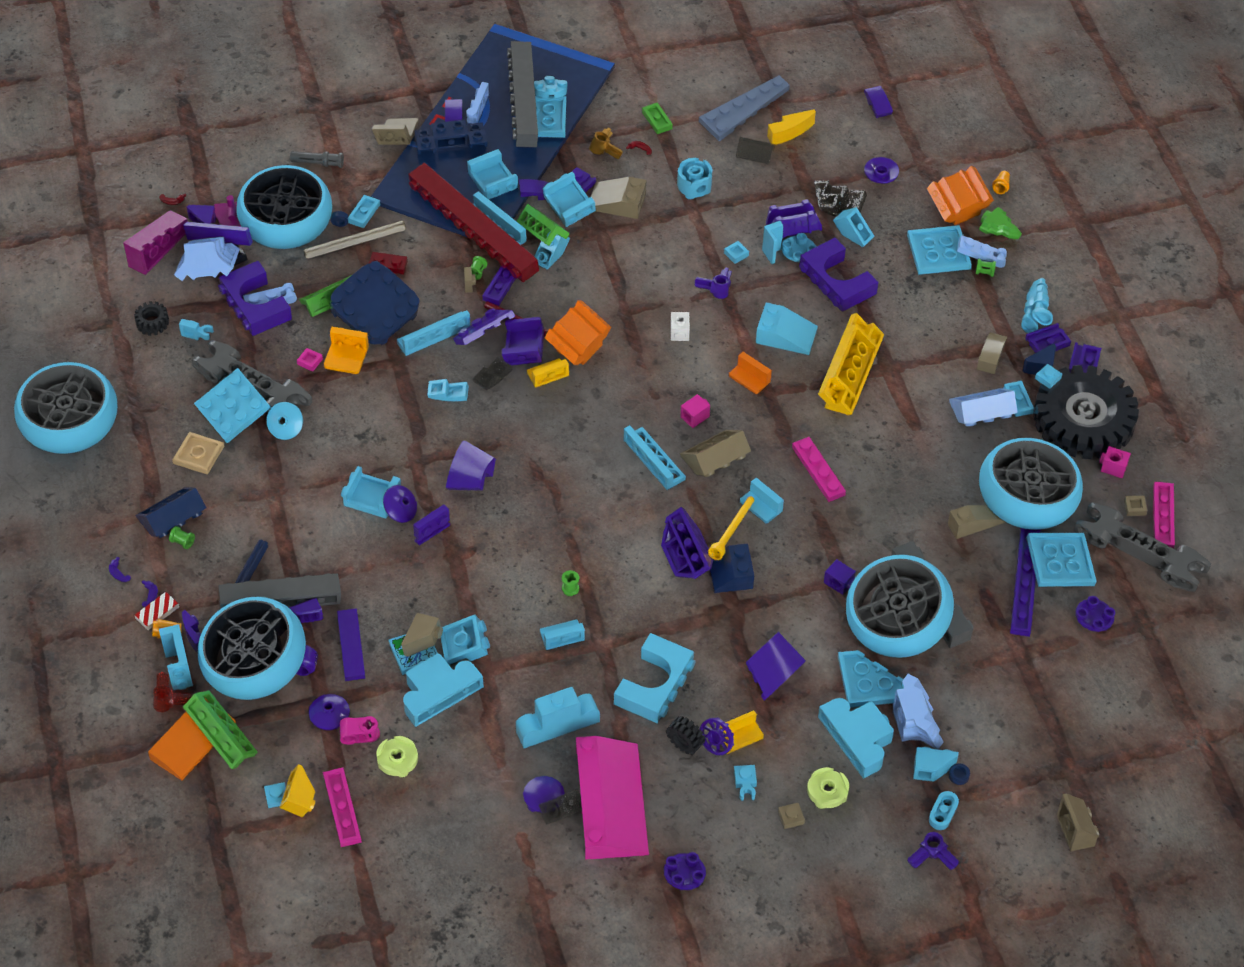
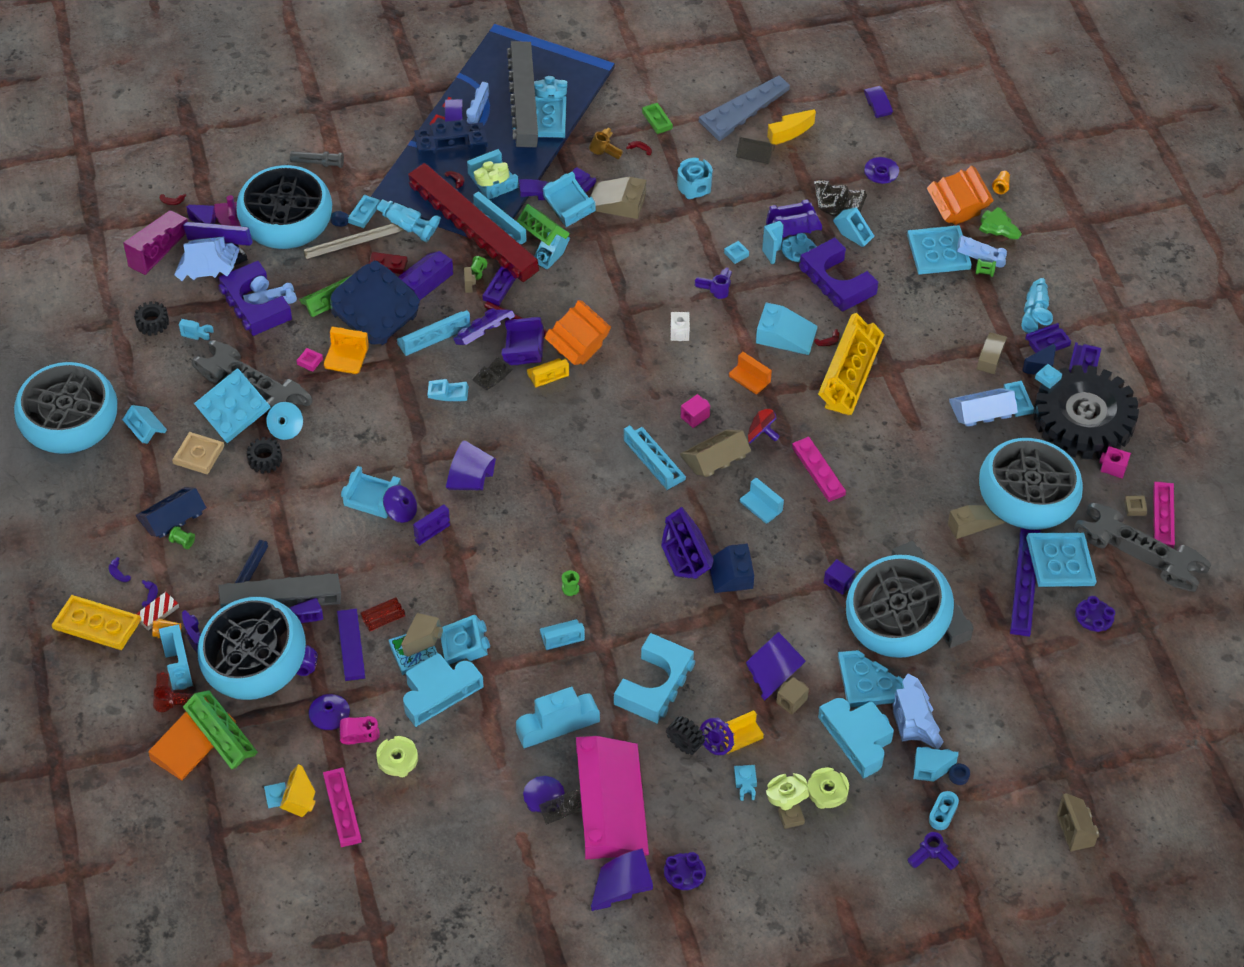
(96, 622): none -> yellow tile
(143, 423): none -> medium azure panel
(259, 284): none -> light blue tile
(264, 464): none -> black tyre
(381, 611): none -> clear red tile
(395, 131): dark tan bracket -> none
(409, 219): none -> medium azure piece
(428, 273): none -> dark purple slope
(457, 176): none -> dark red piece
(491, 172): none -> yellowish green plate
(621, 879): none -> dark purple slope
(717, 549): yellow piece -> none
(762, 424): none -> shield
(792, 695): none -> dark tan brick
(796, 787): none -> yellowish green plate
(829, 341): none -> dark red piece

